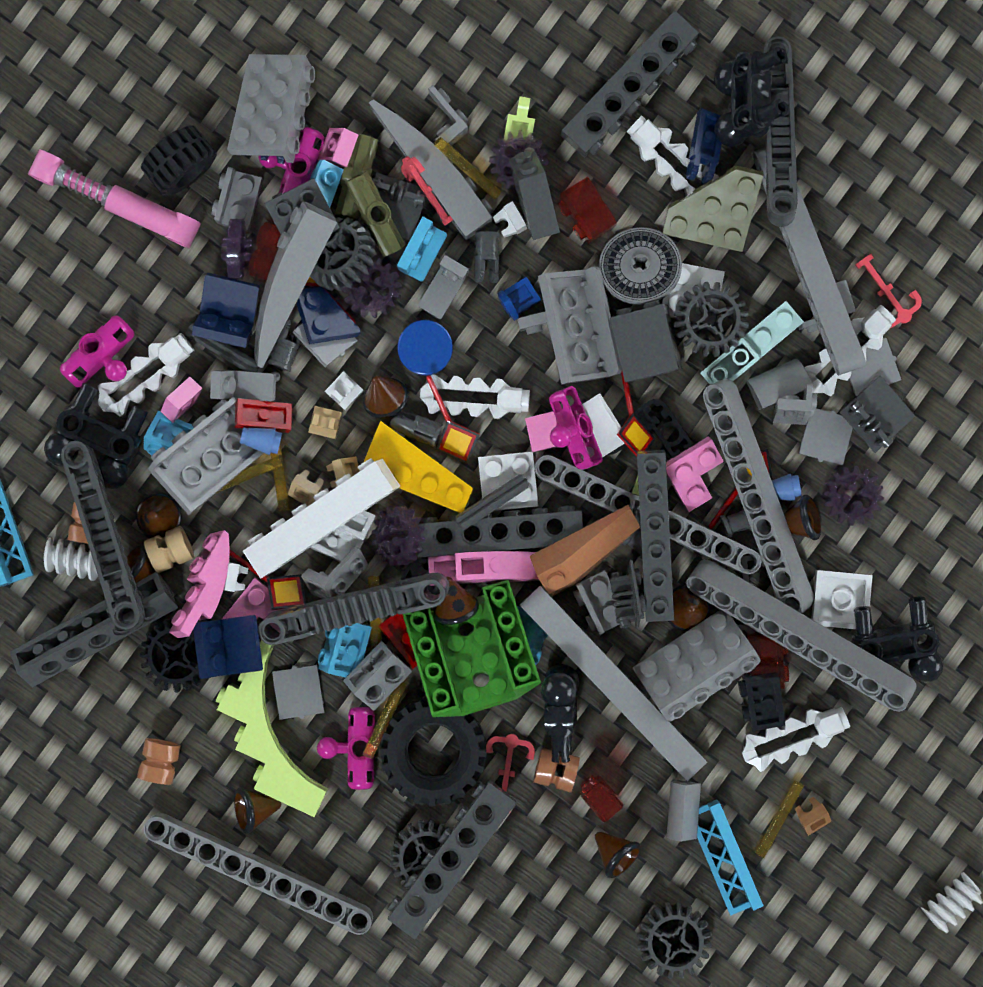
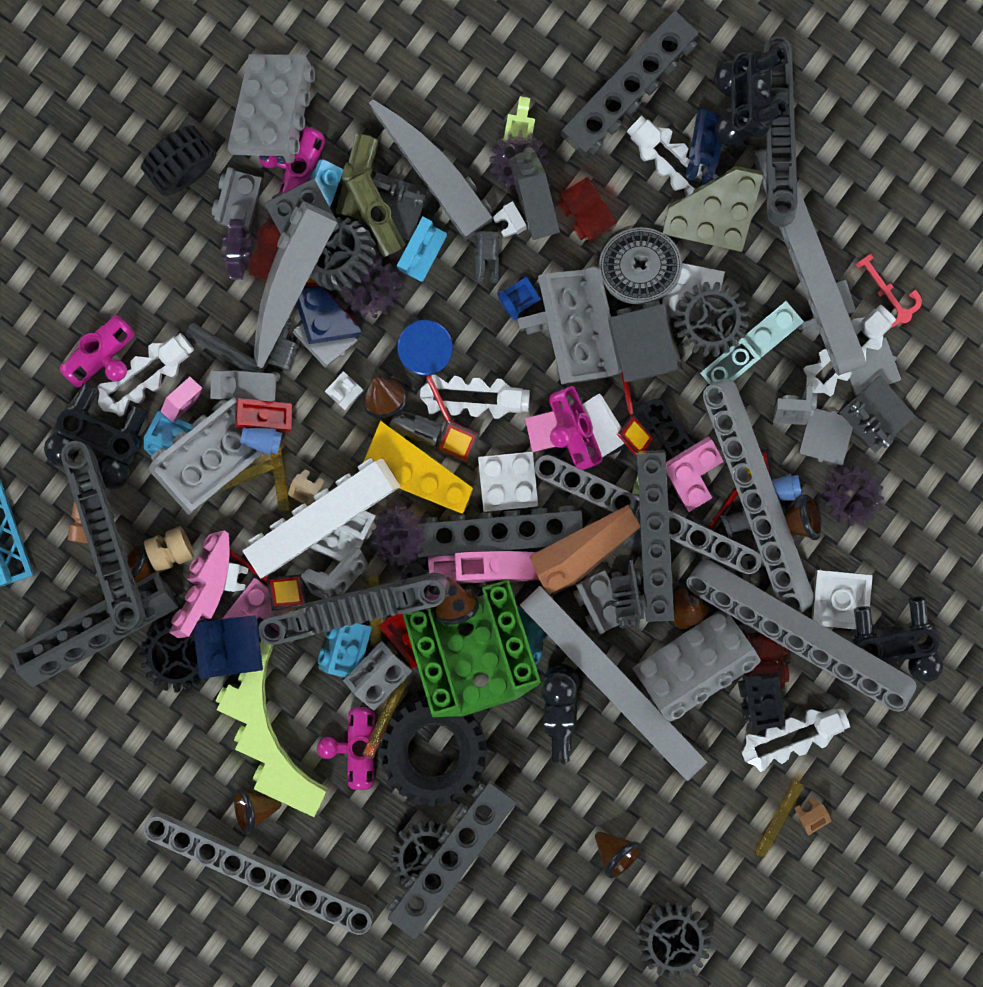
(69, 560): white piece -> none
(117, 200): bright pink piece -> none
(158, 514): reddish brown hat -> none
(159, 756): nougat wheel -> none
(227, 310): dark blue bracket -> none
(298, 692): light grey piece -> none
(325, 422): tan tile -> none
(338, 146): bright pink piece -> none
(342, 467): tan tile -> none
(411, 170): coral piece -> none
(443, 287): light grey bracket -> none
(449, 133): light grey bracket -> none
(467, 168): clear yellow bar -> none
(492, 502): dark grey axle -> none
(511, 742): coral piece -> none
(546, 770): nougat wheel -> none
(600, 797): clear red brick -> none
(683, 810): light grey brick -> none
(736, 859): medium azure fence -> none
(778, 382): light grey brick -> none
(953, 903): white piece -> none

